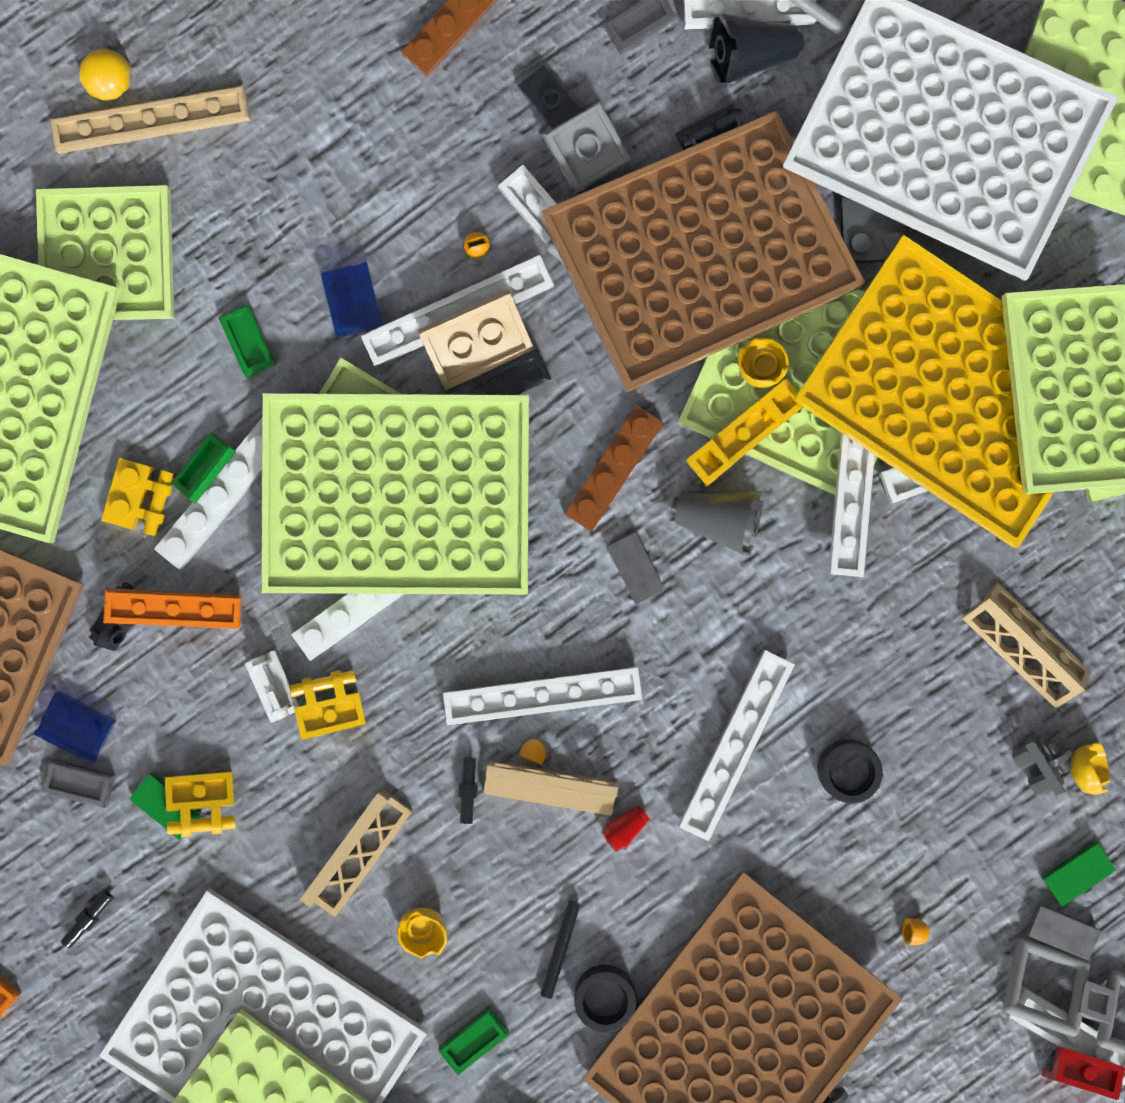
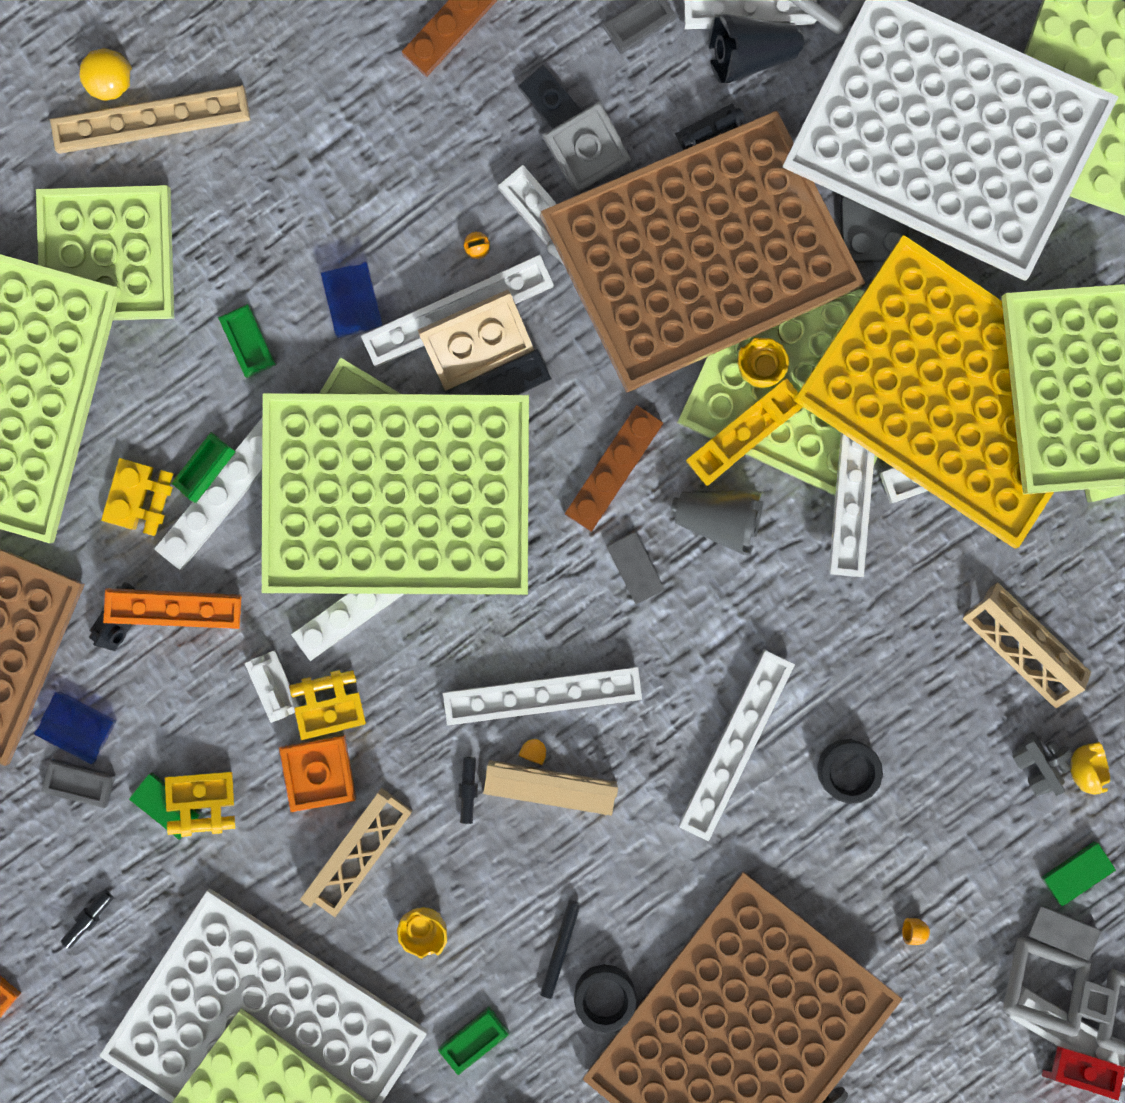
(317, 773): none -> orange plate
(625, 828): red cone -> none

